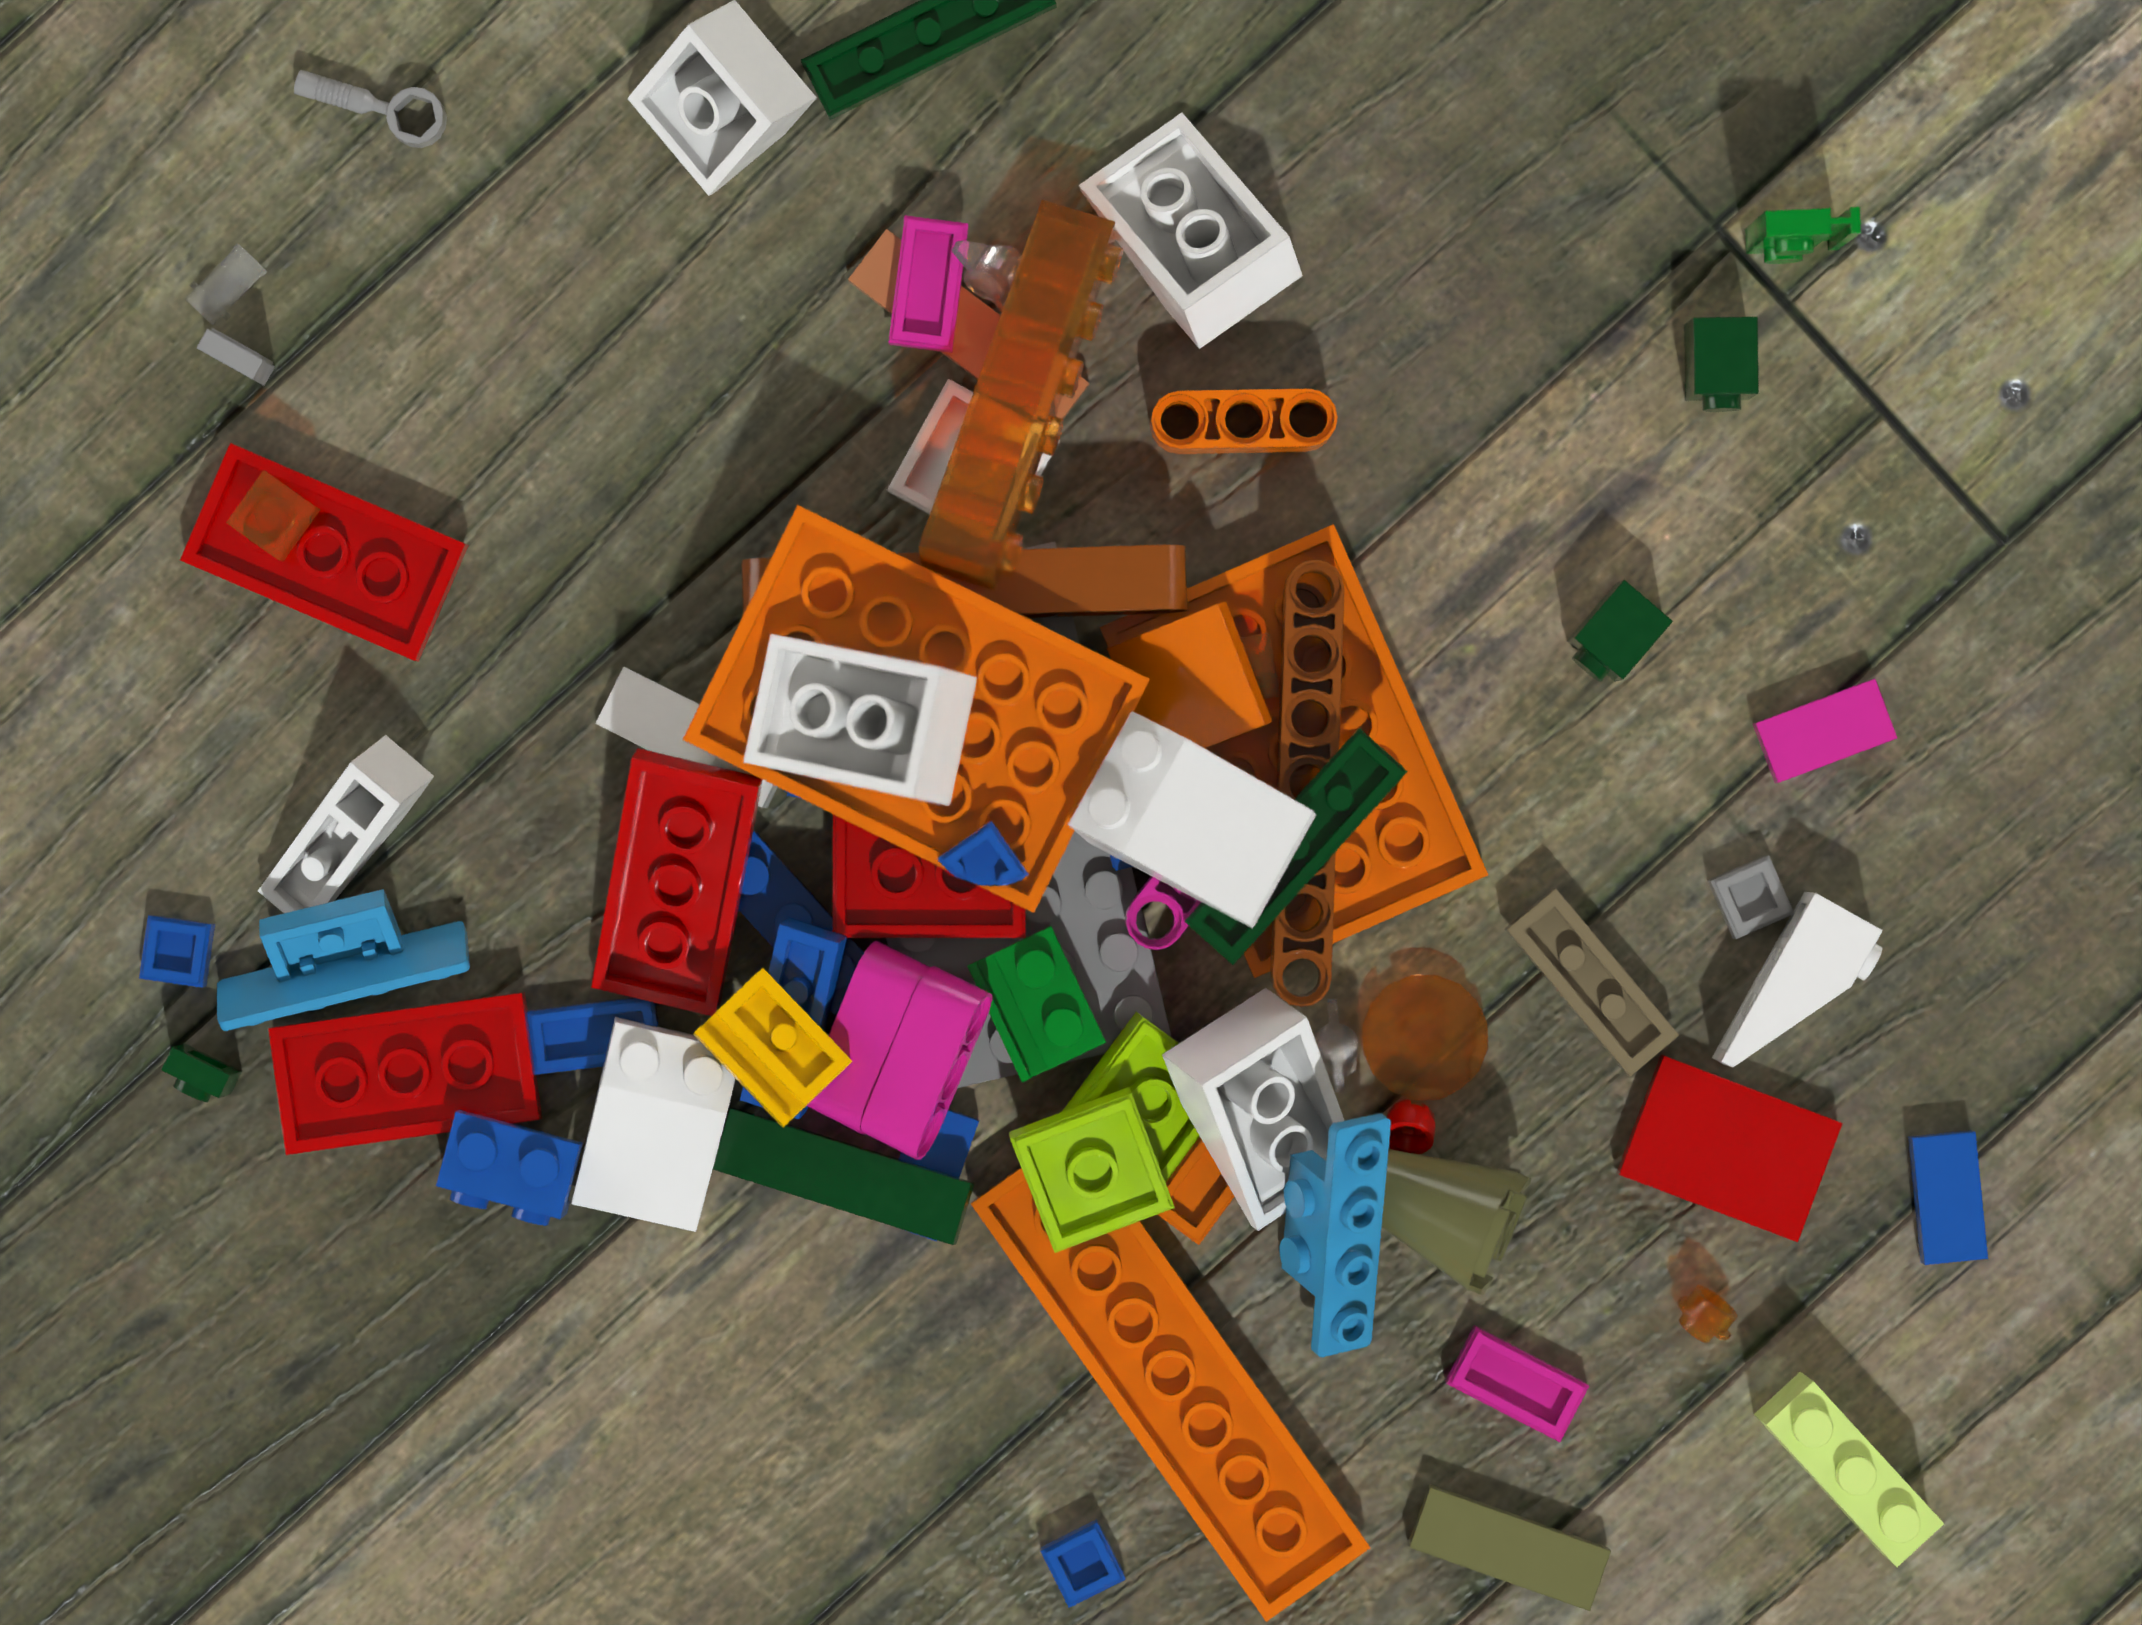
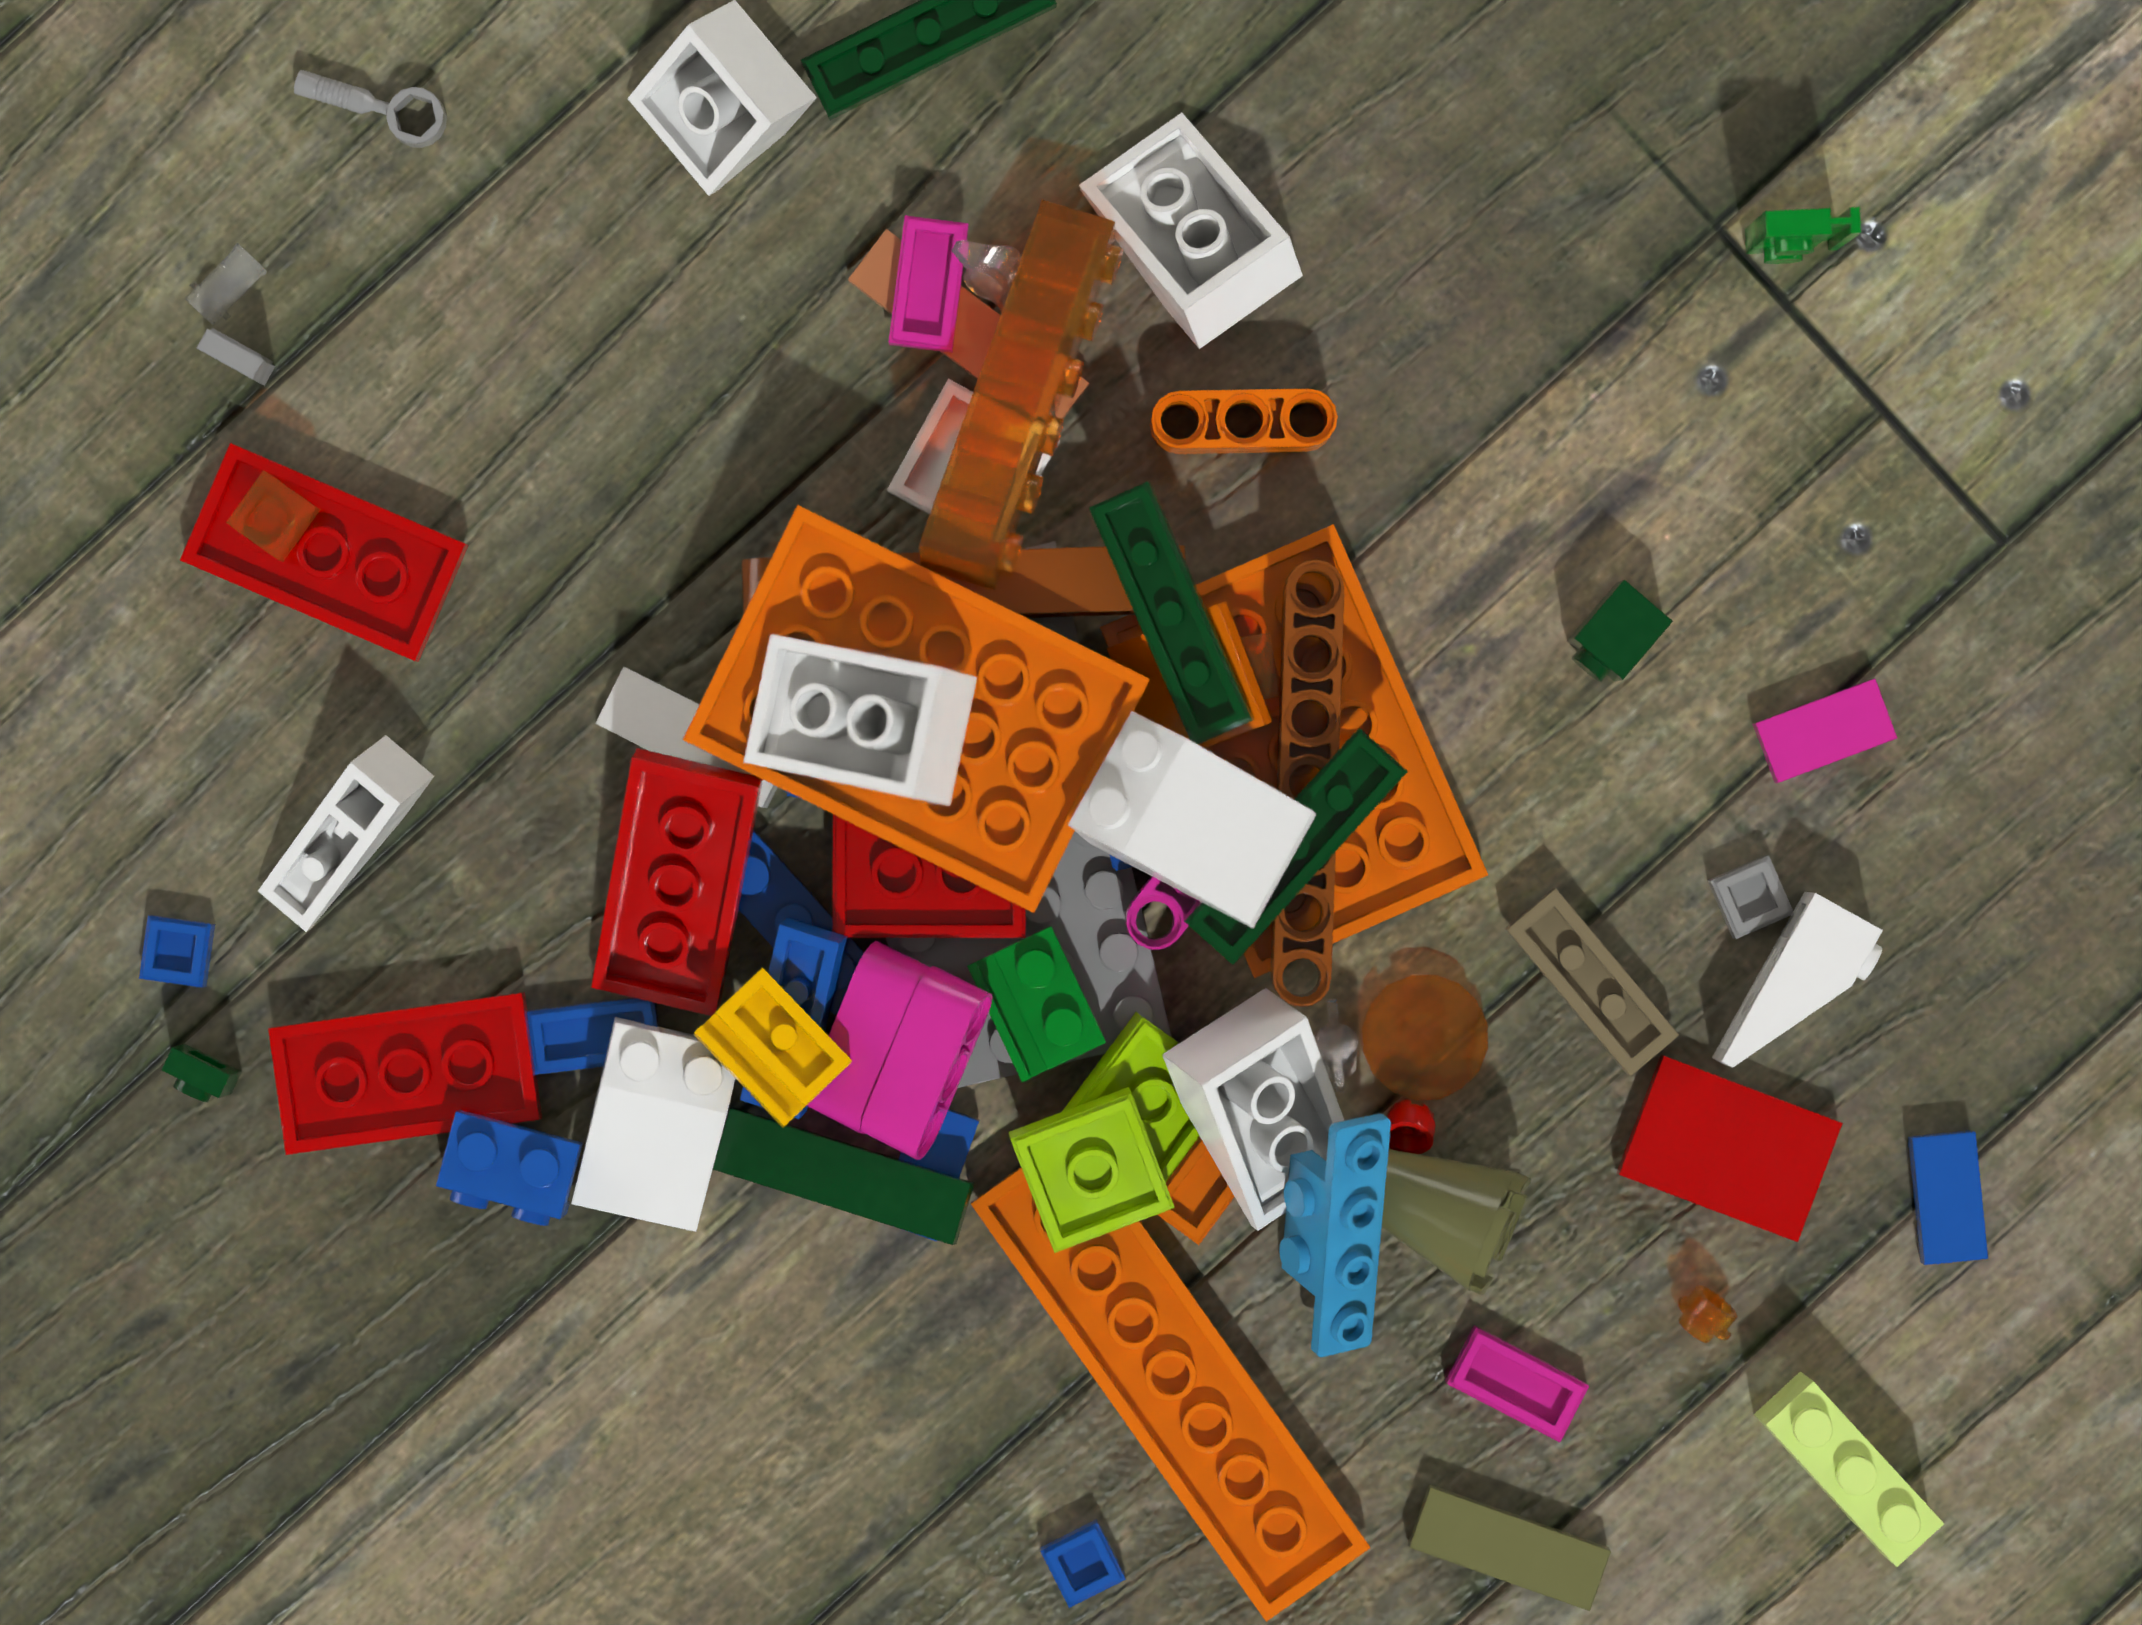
(336, 957): dark azure bracket -> none
(984, 859): blue tile -> none
(1171, 613): none -> dark green tile
(1721, 361): dark green brick -> none

